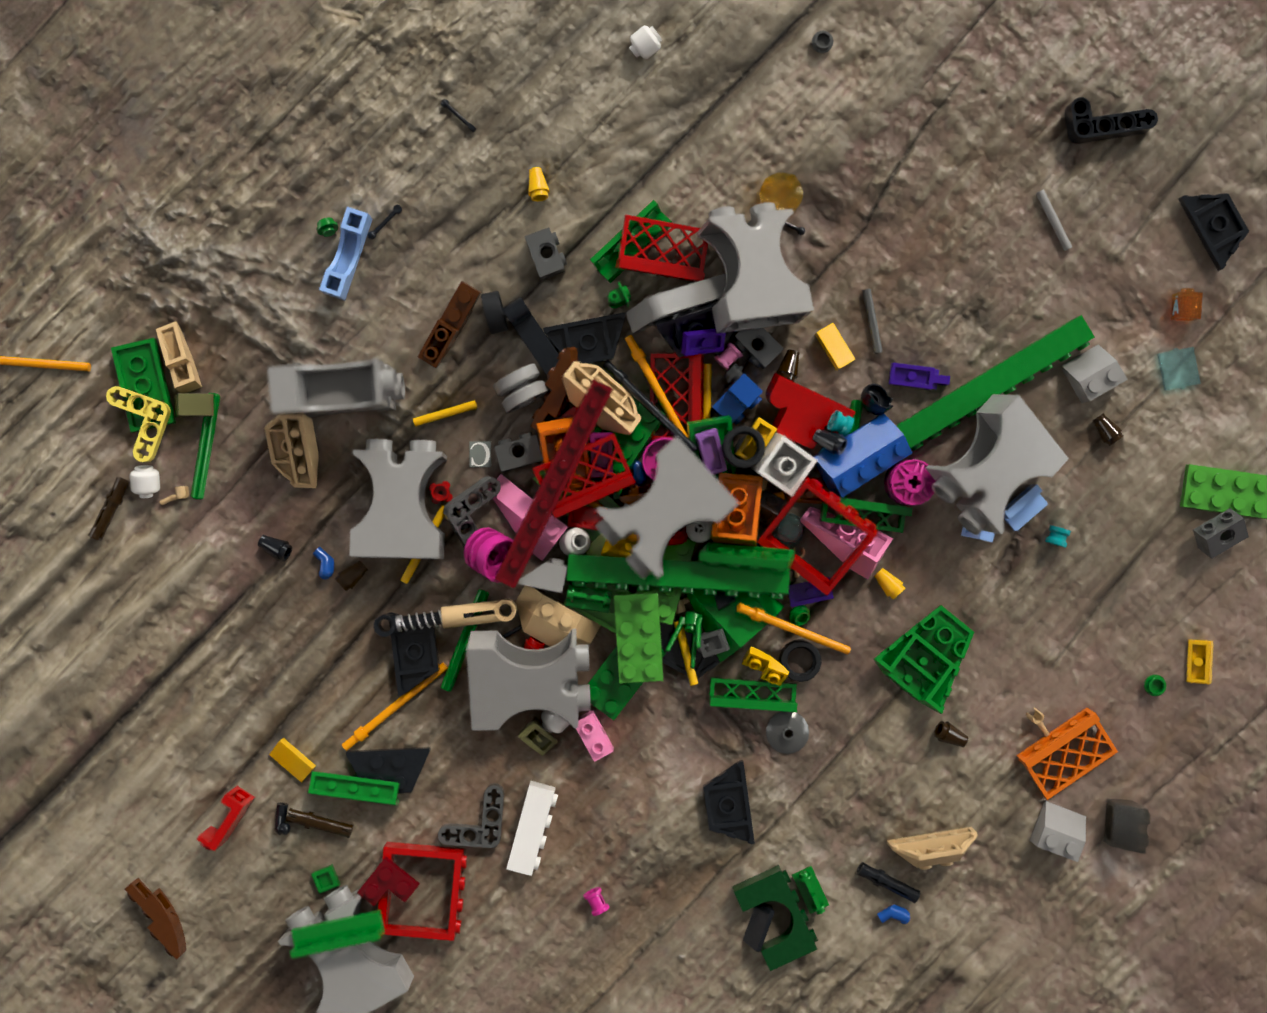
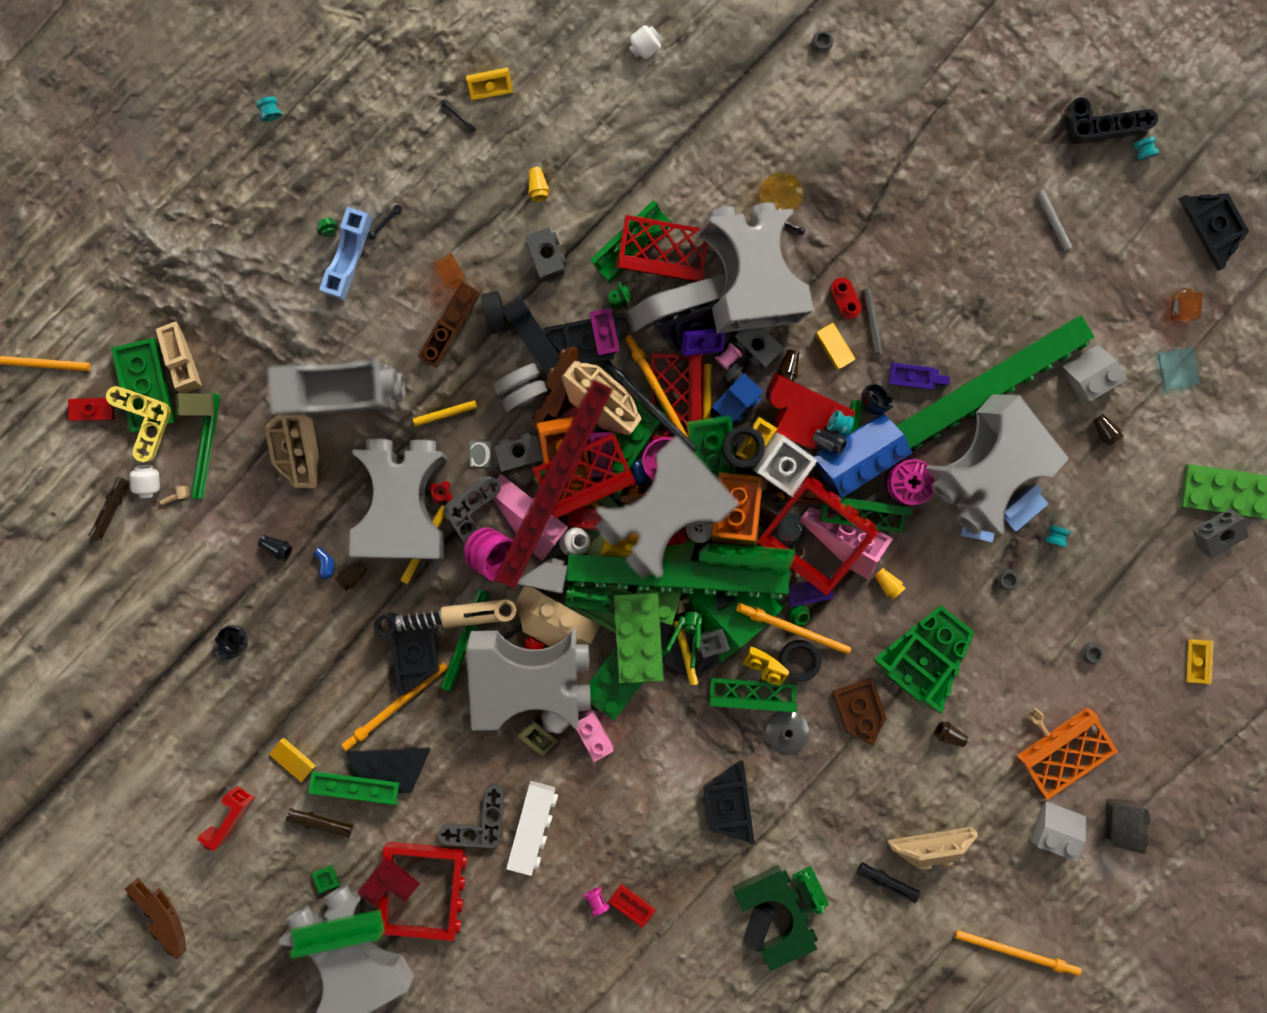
(90, 409): none -> red plate
(231, 642): none -> black hair
(268, 109): none -> teal wheel
(281, 826): black arm -> none
(449, 271): none -> clear orange brick
(489, 84): none -> yellow slope
(604, 331): none -> magenta plate
(631, 905): none -> red plate
(711, 451): medium lavender tile -> none
(844, 298): none -> red plate
(860, 709): none -> reddish brown tile
(895, 912): blue arm -> none
(1007, 579): none -> dark grey plate
(1057, 964): none -> light orange bar
(1092, 653): none -> dark grey plate
(1146, 148): none -> teal wheel
(1155, 685): green plate -> none

